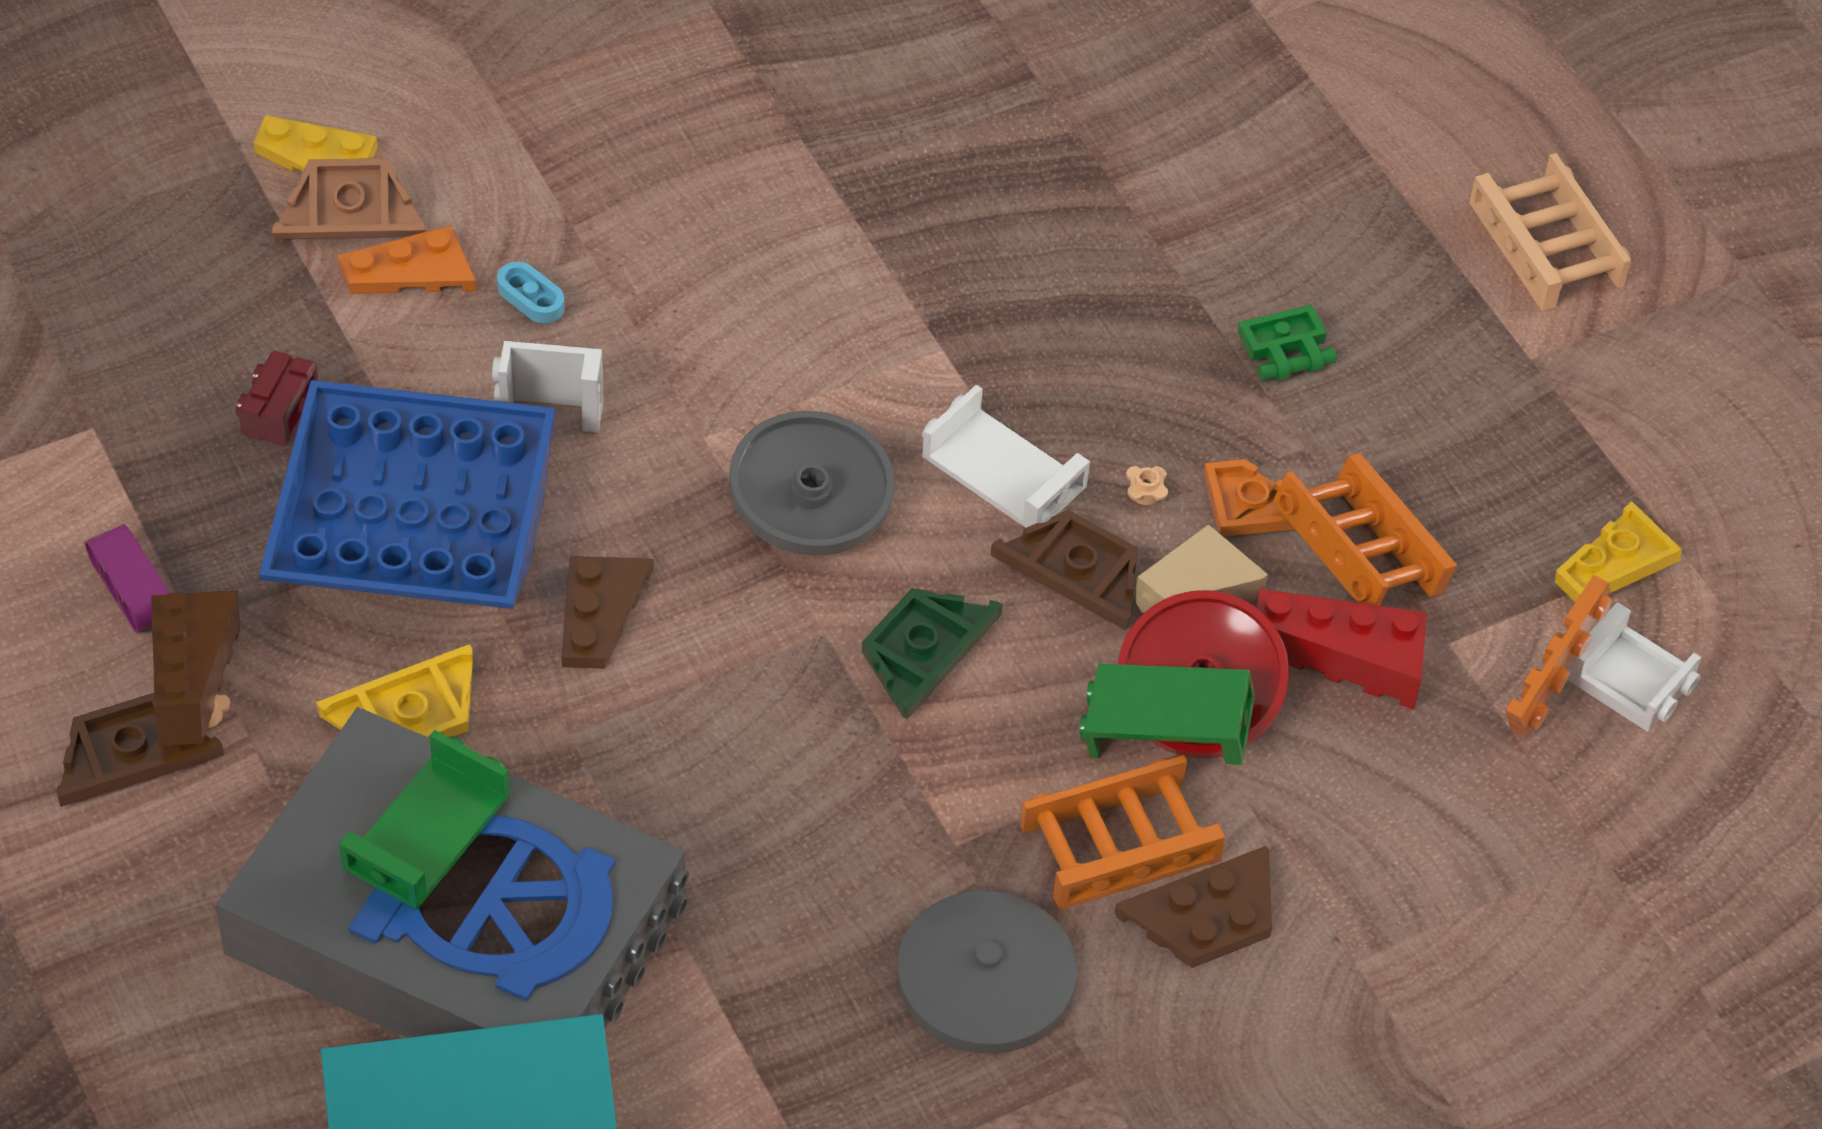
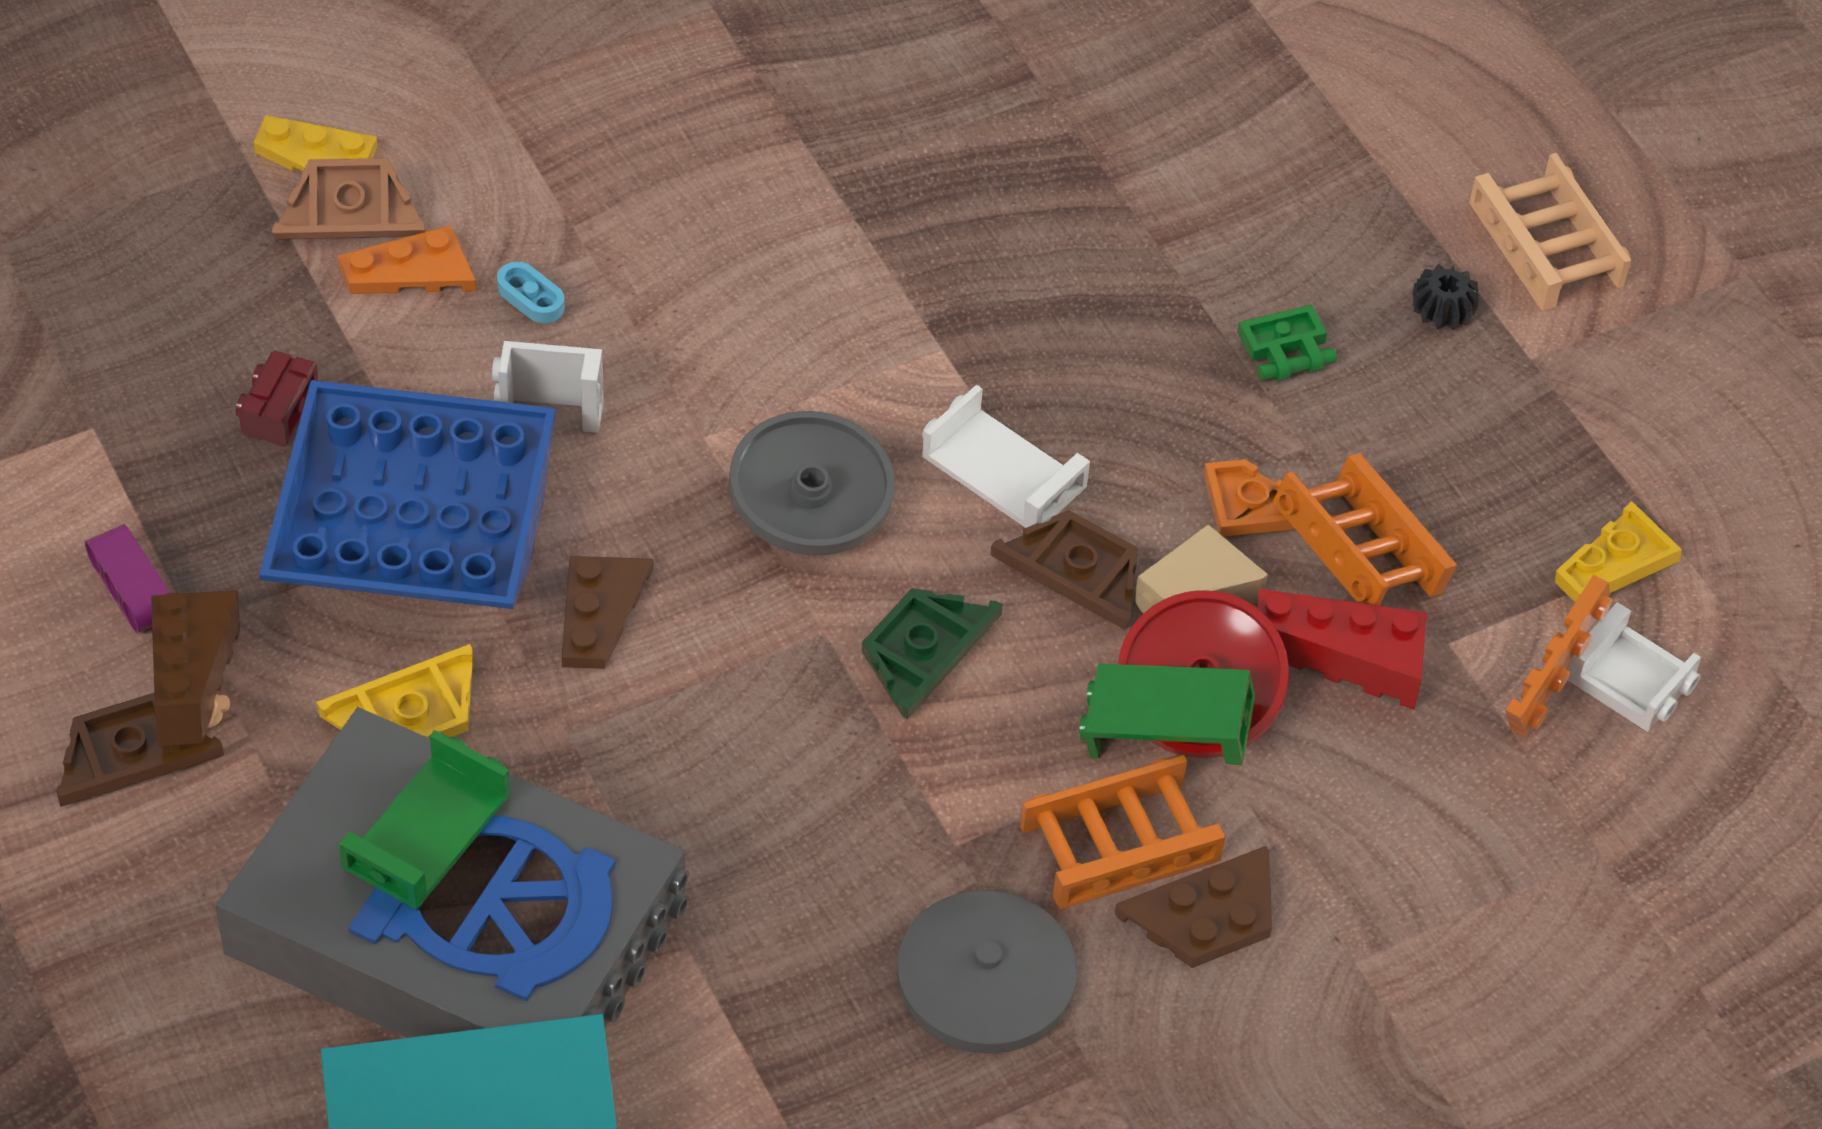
(1146, 484): light nougat plate -> none
(1445, 296): none -> black gear

